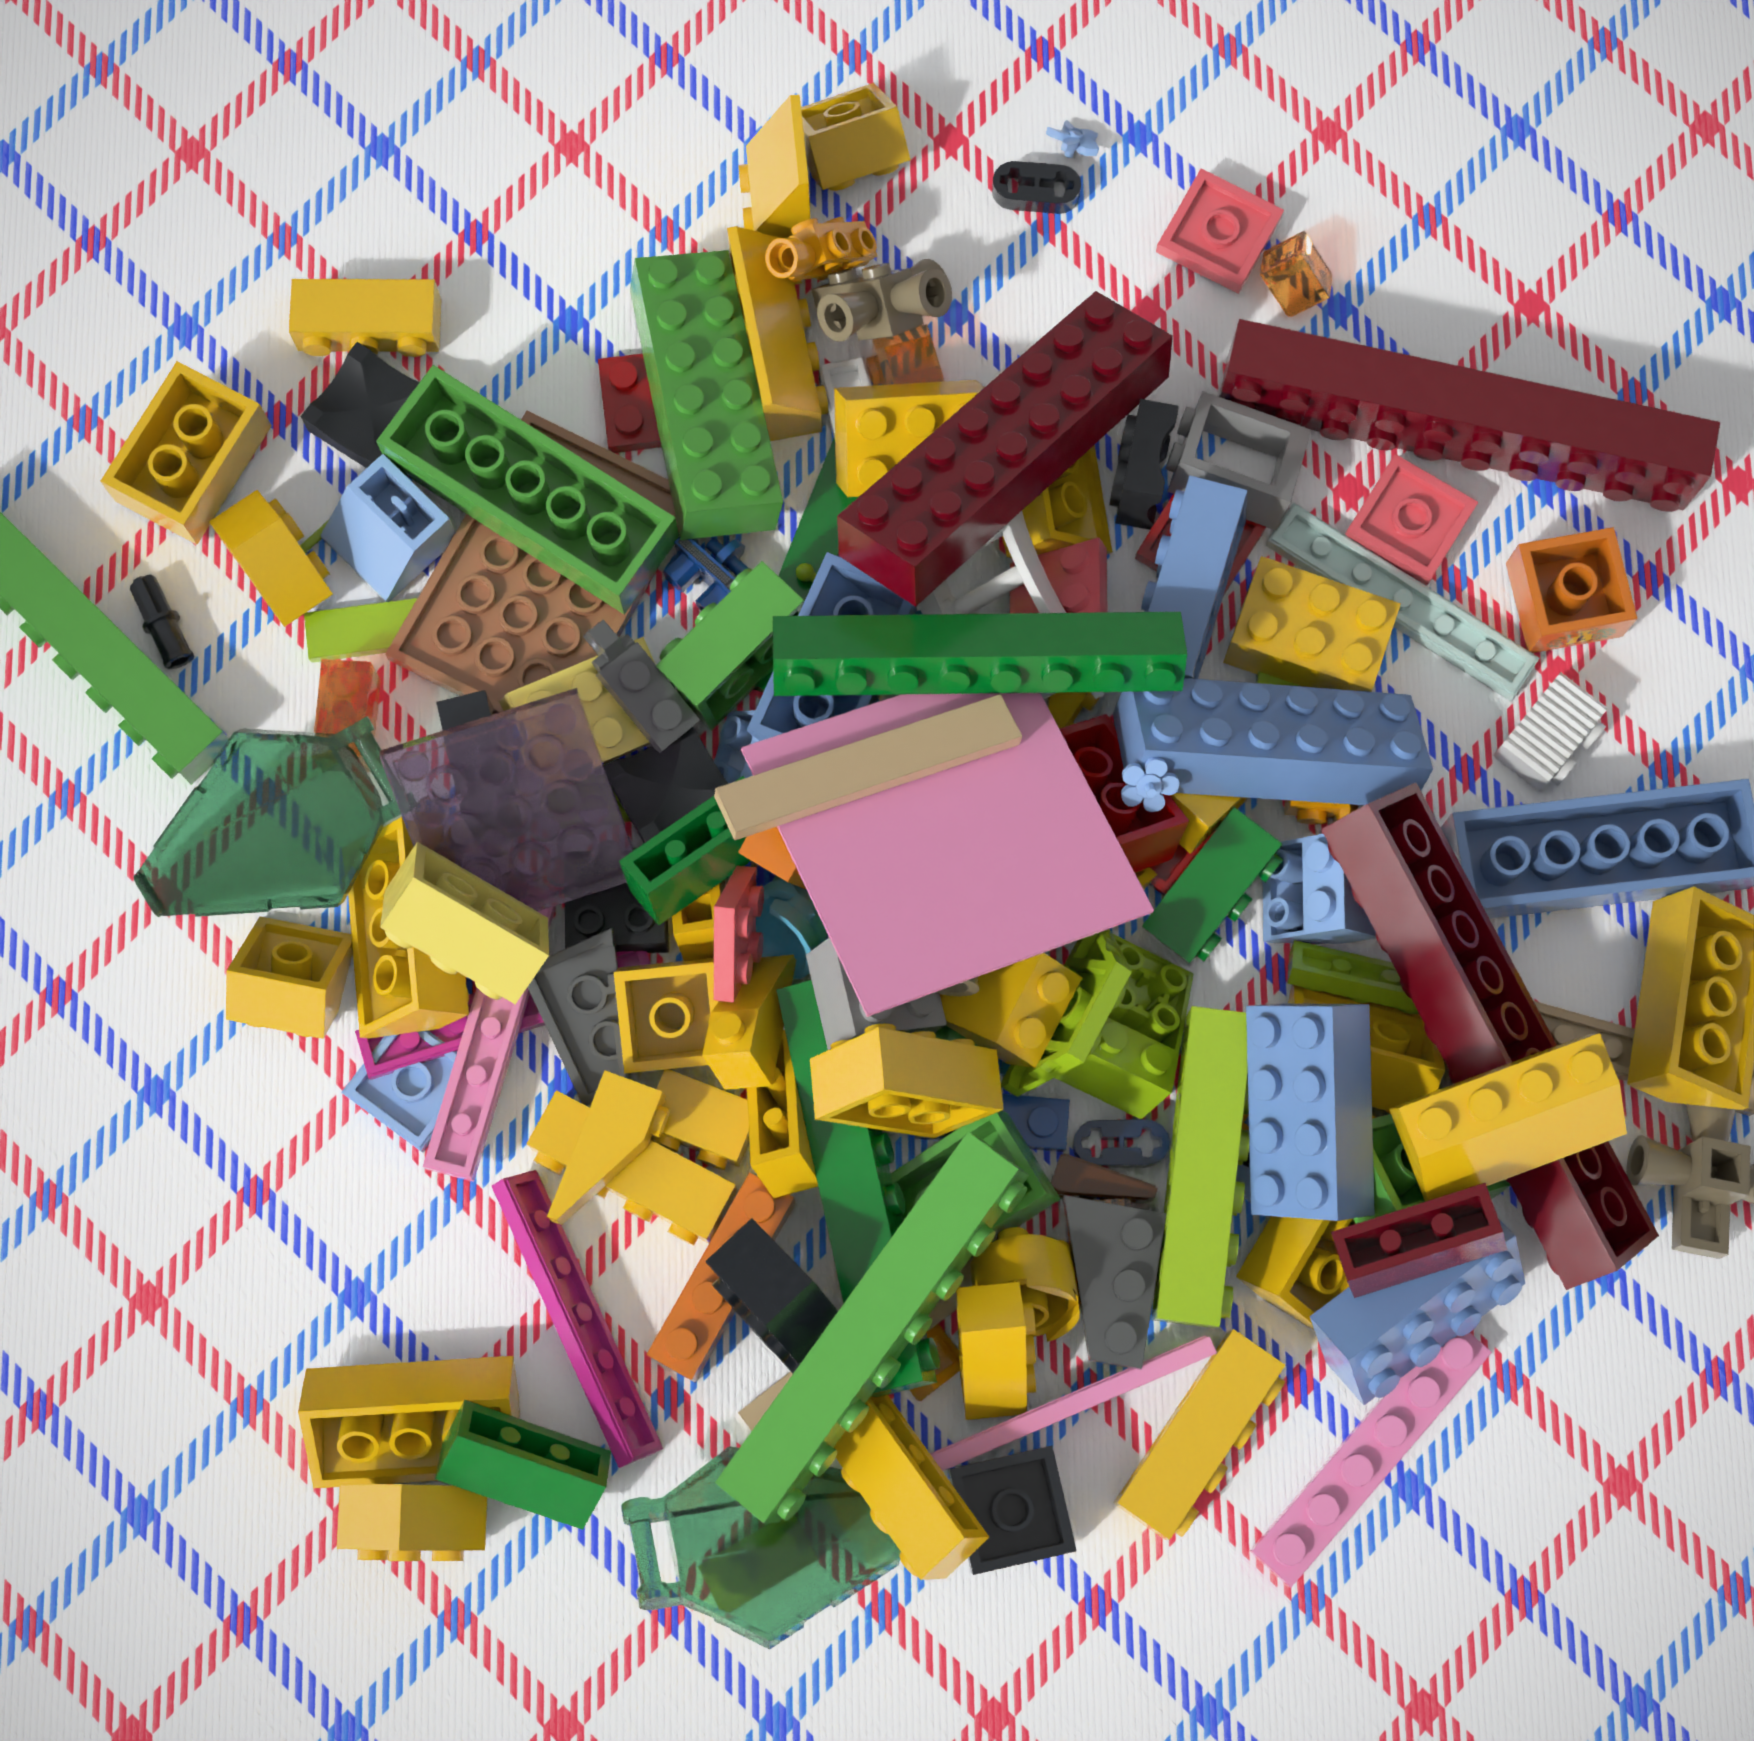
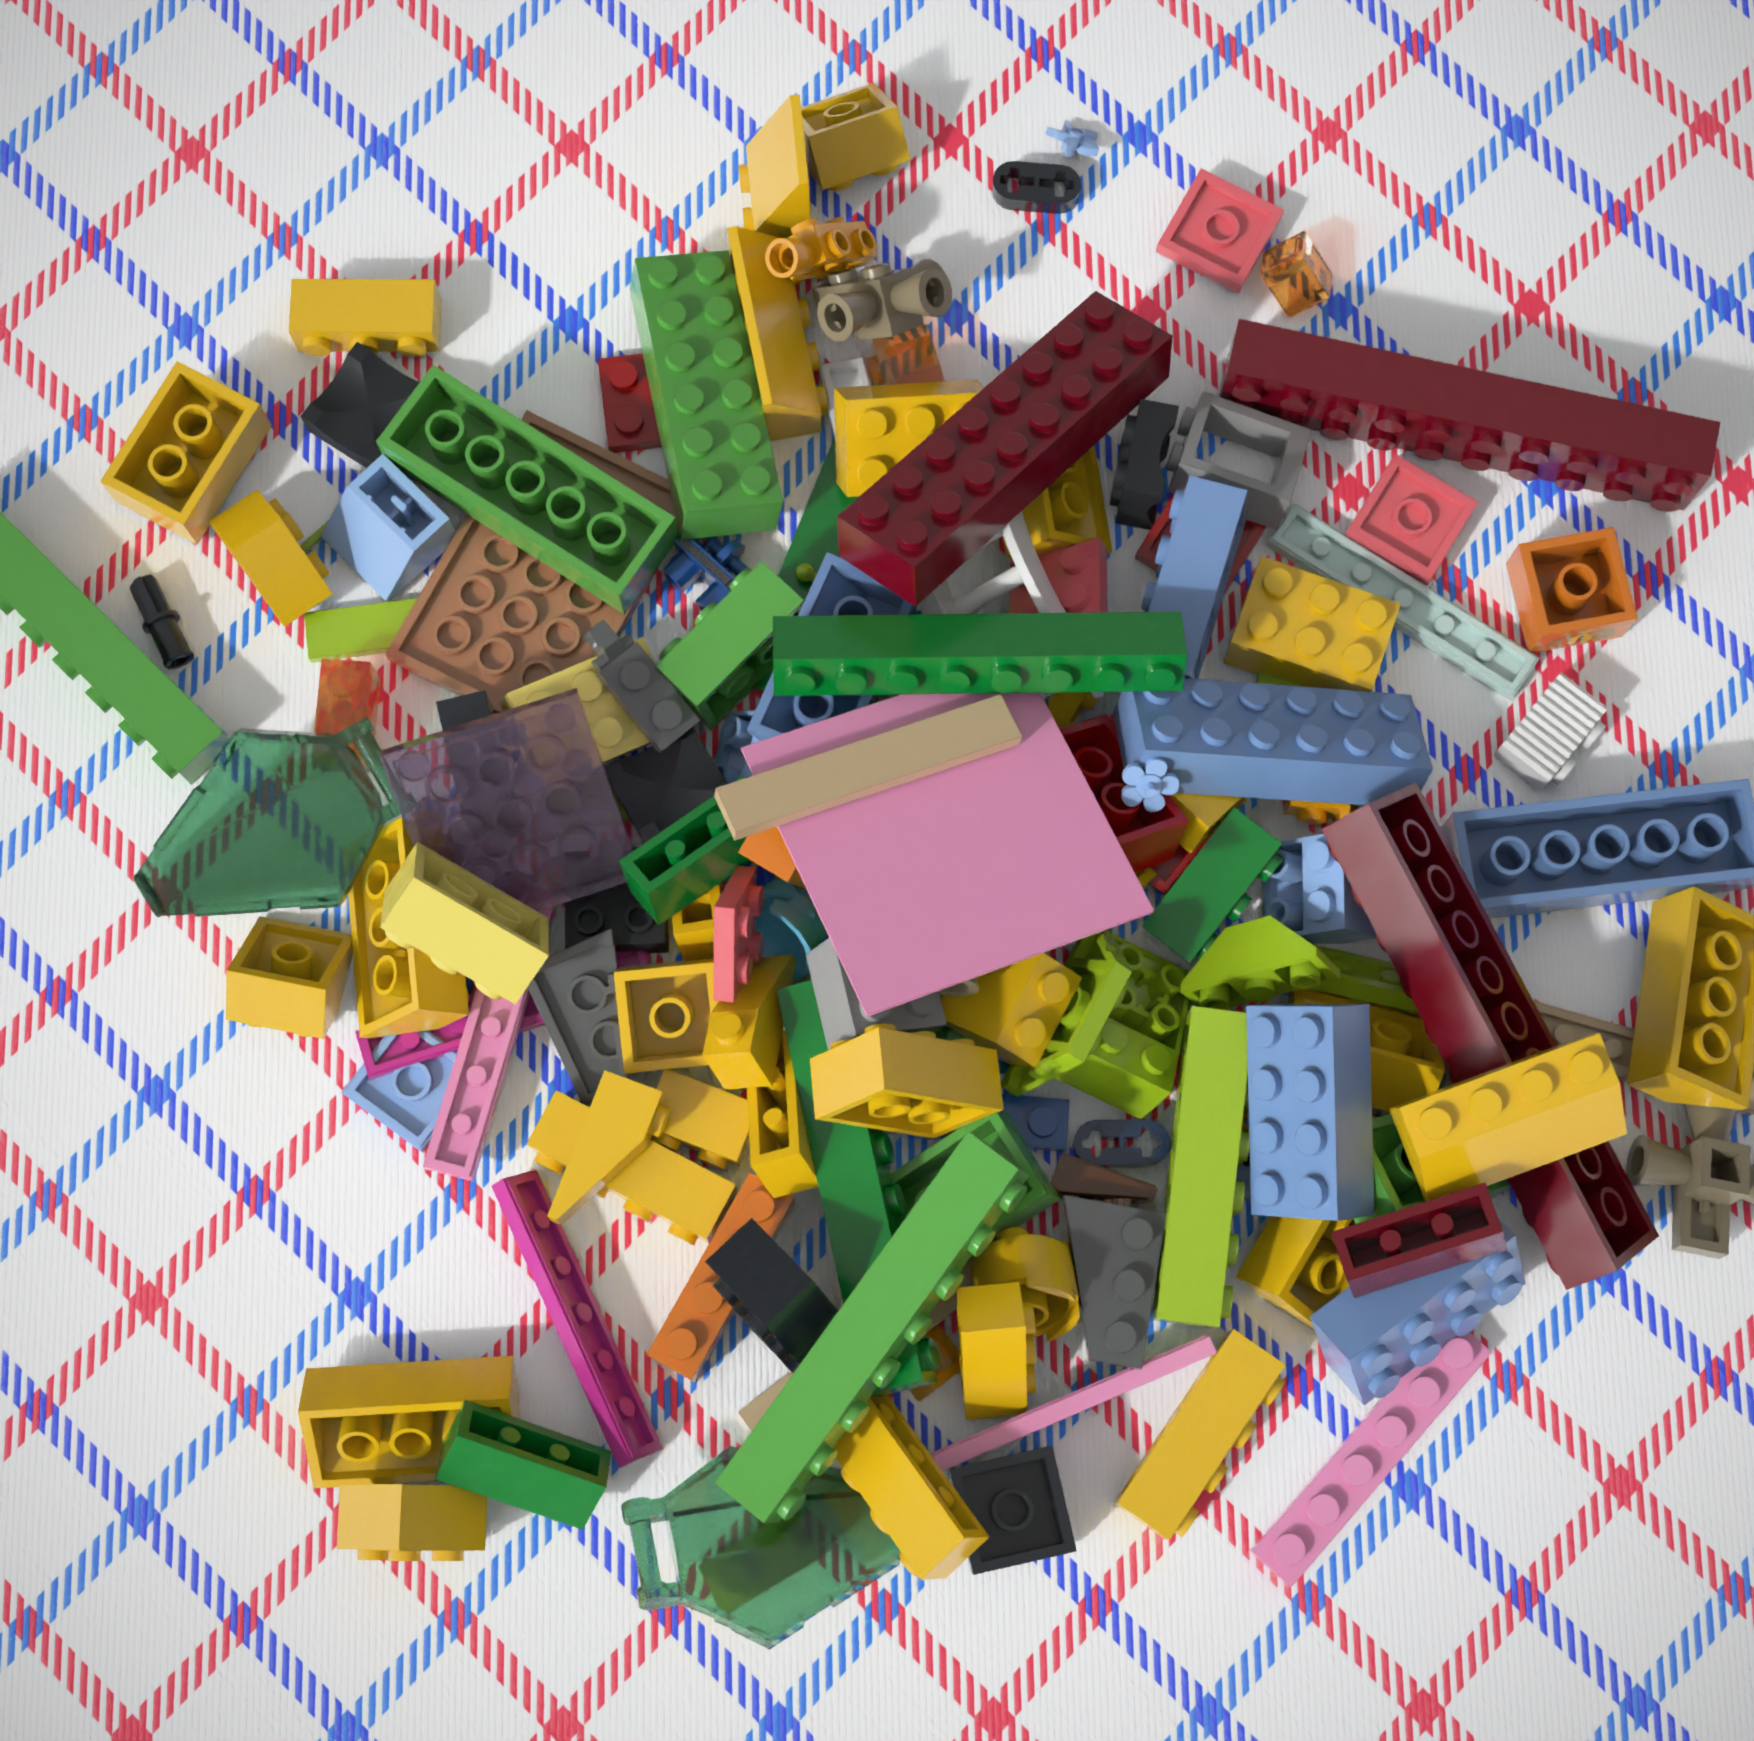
(1255, 965): none -> lime slope

